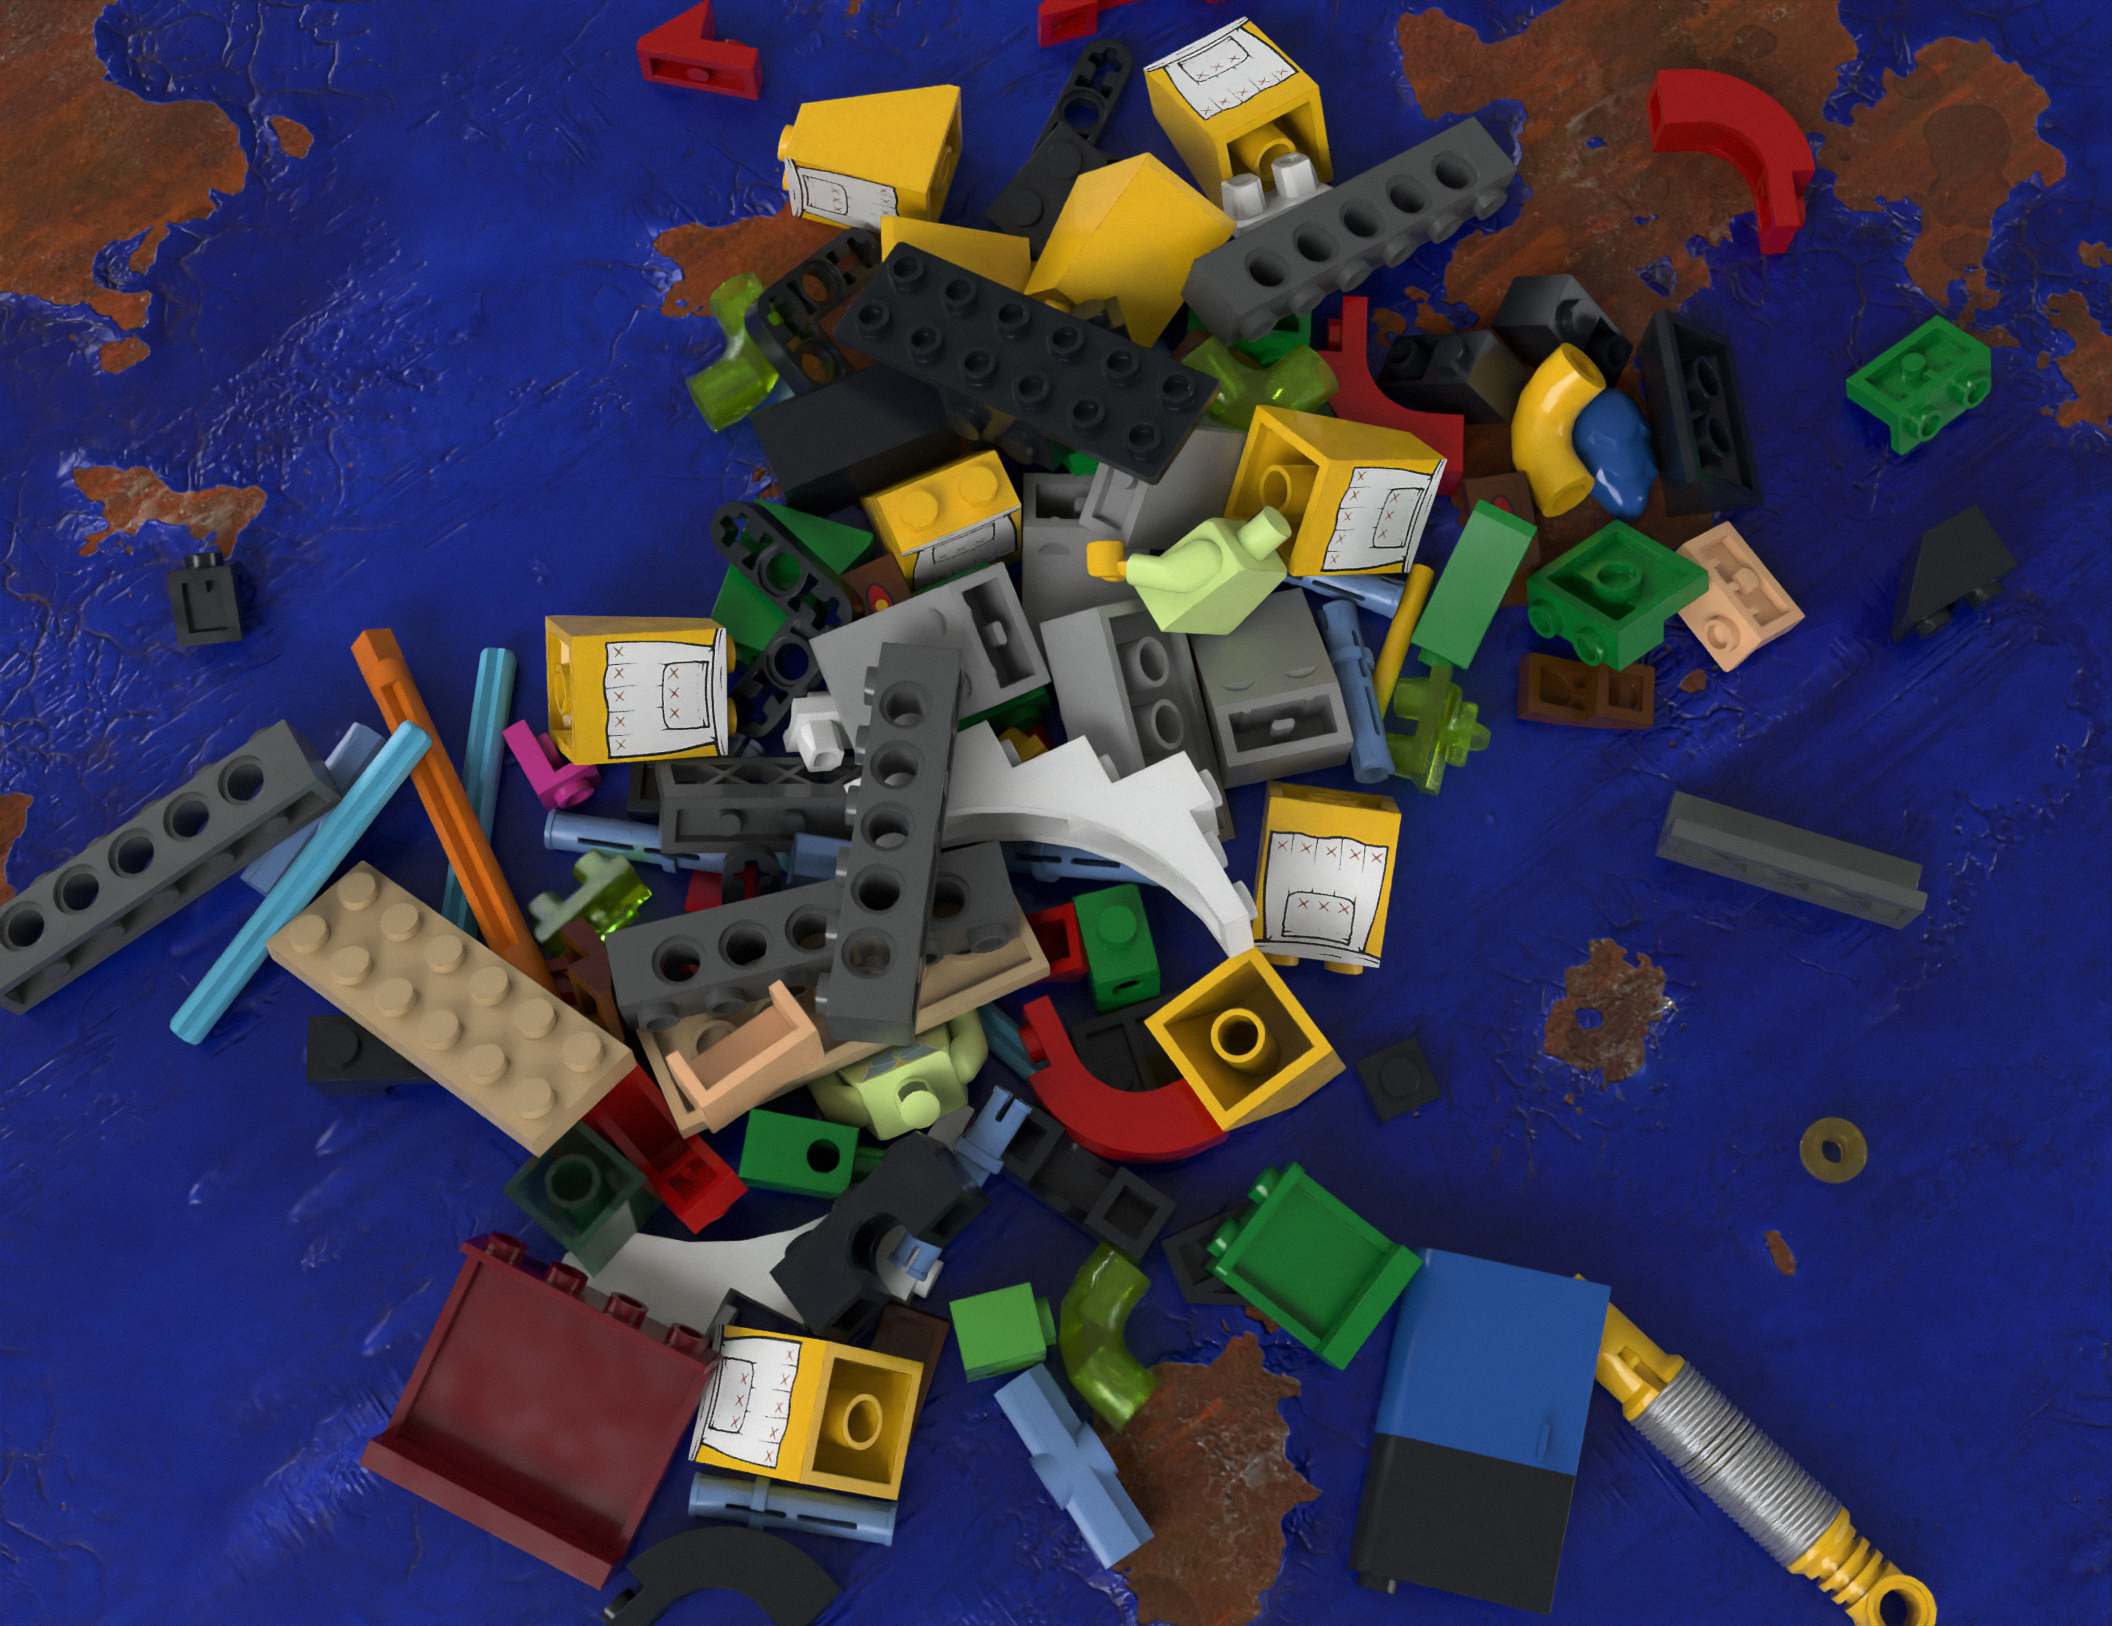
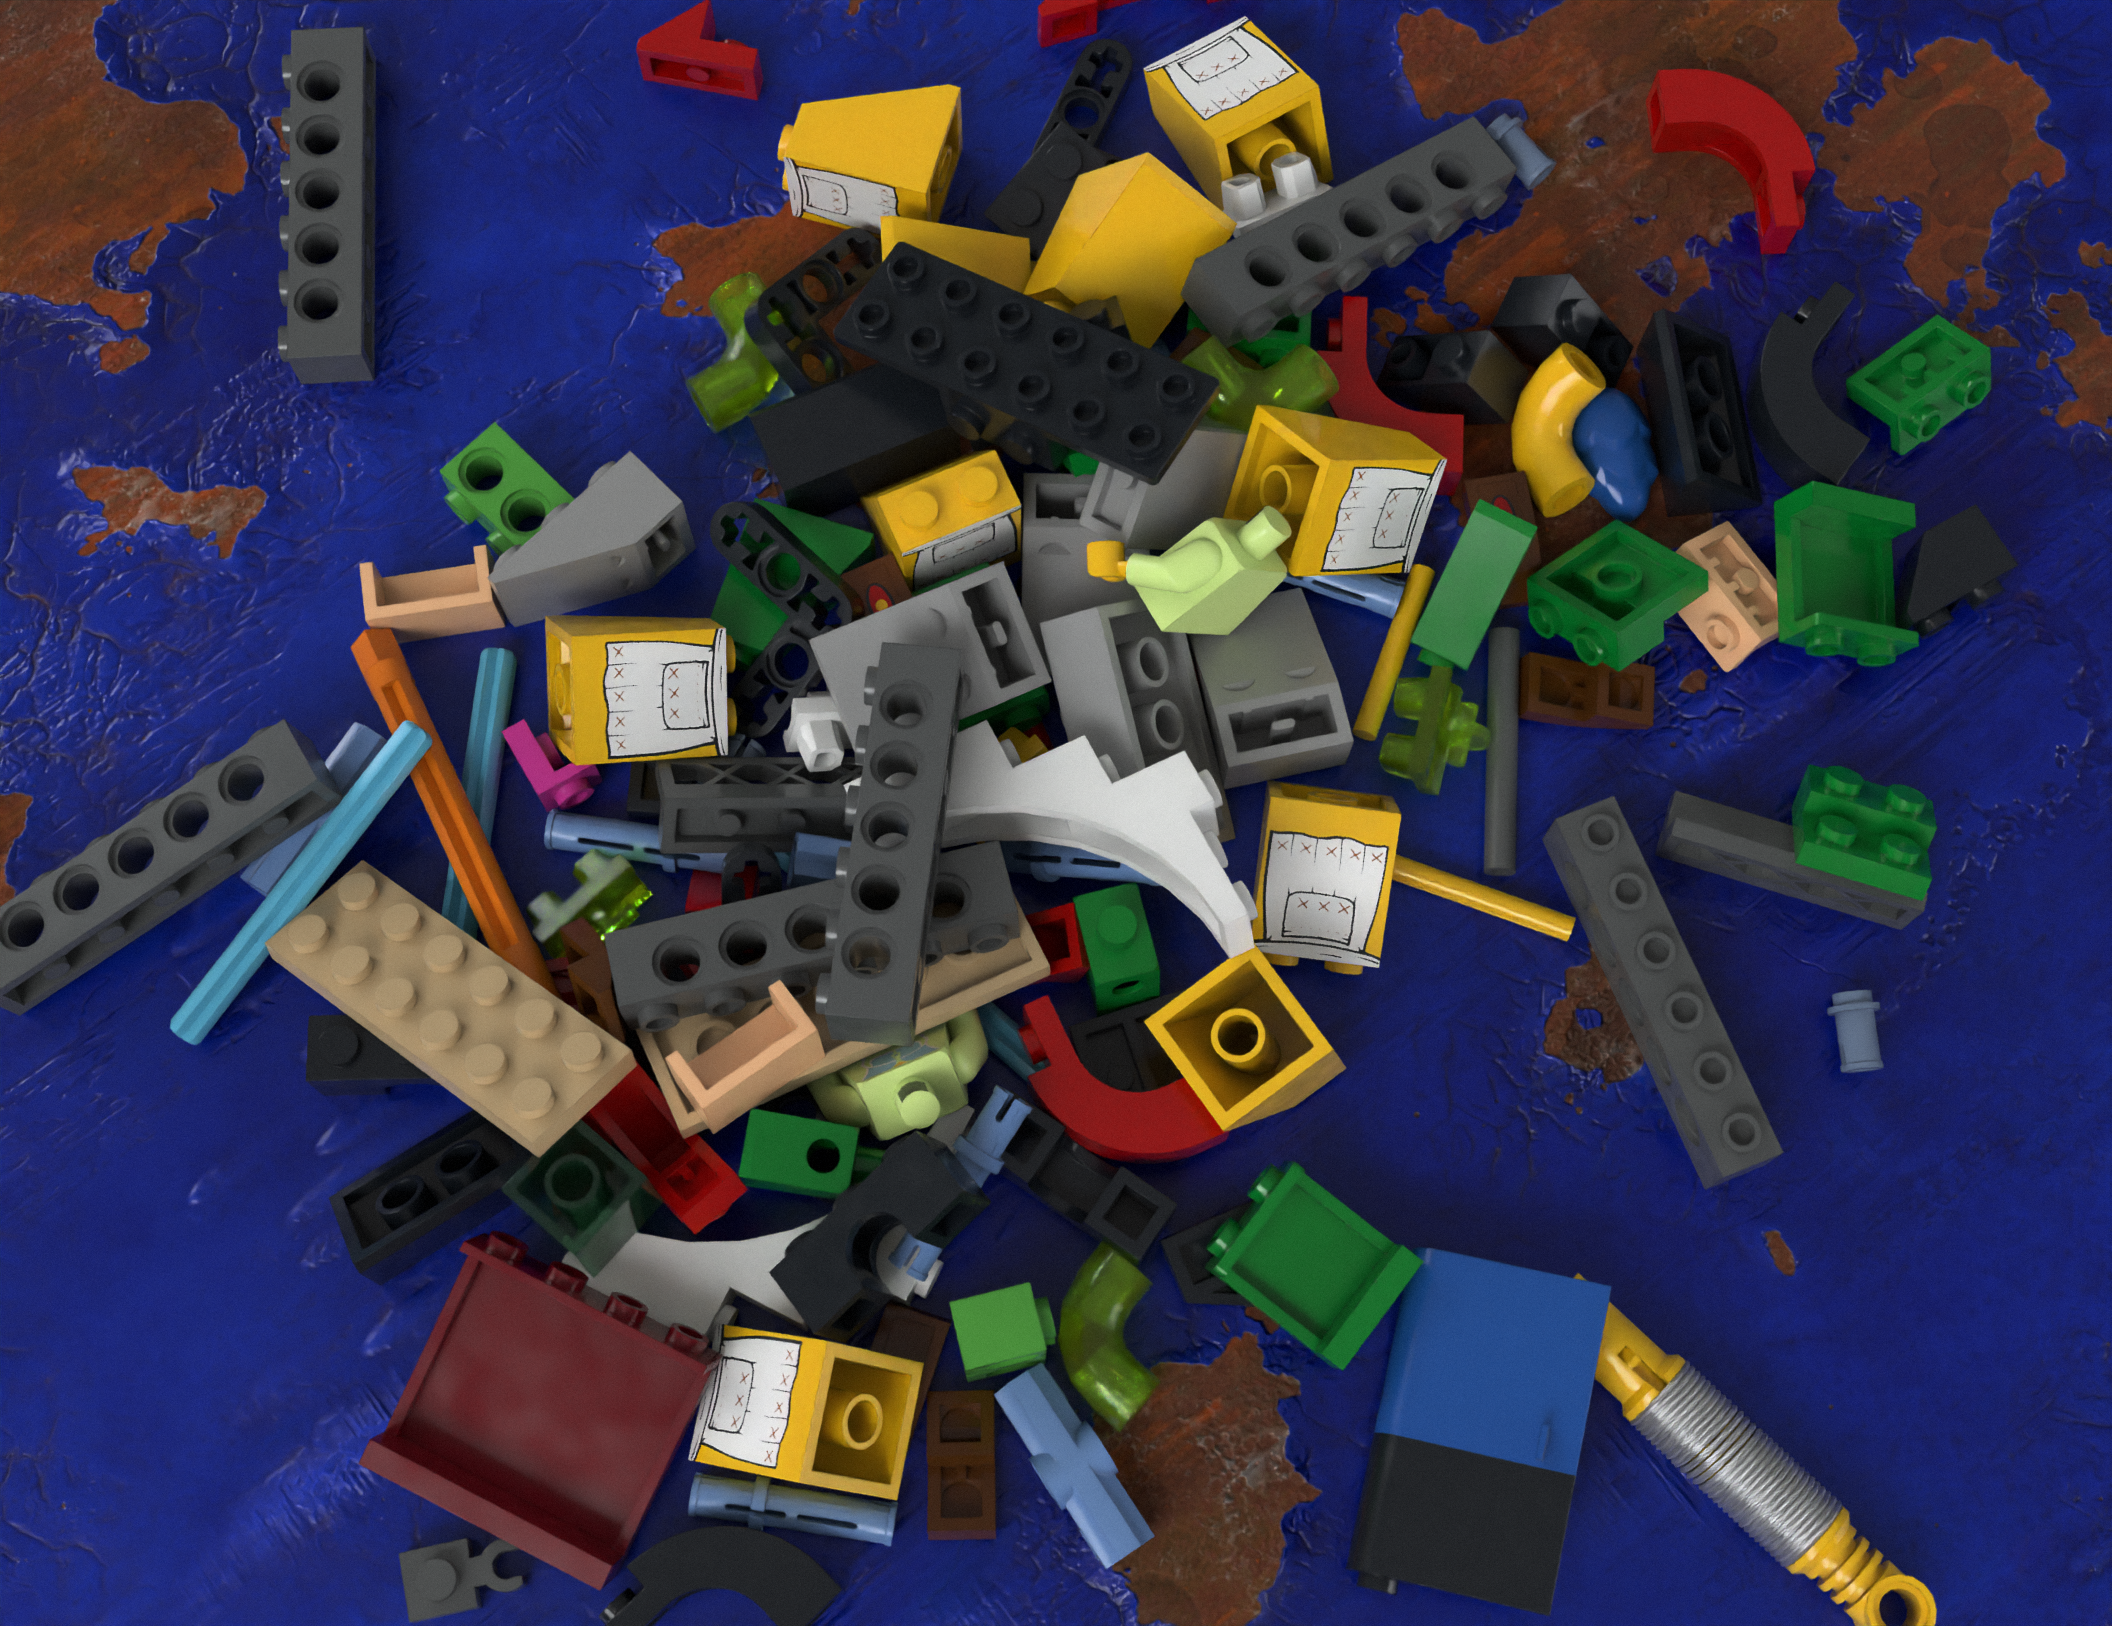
(207, 600): black bracket -> none
(344, 343): none -> dark grey brick
(427, 1196): none -> black slope
(433, 600): none -> light nougat panel
(448, 1577): none -> dark grey plate
(521, 493): none -> bright green brick
(597, 548): none -> light grey slope
(961, 1465): none -> reddish brown slope
(1353, 669): medium blue pin -> none
(1397, 1081): black plate -> none
(1483, 898): none -> yellow bar
(1502, 752): none -> dark grey piece
(1530, 160): none -> sand blue pin
(1661, 993): none -> dark grey brick
(1784, 410): none -> black arch
(1839, 573): none -> green panel
(1849, 1140): clear yellow plate -> none
(1856, 1030): none -> sand blue pin
(1864, 830): none -> green plate

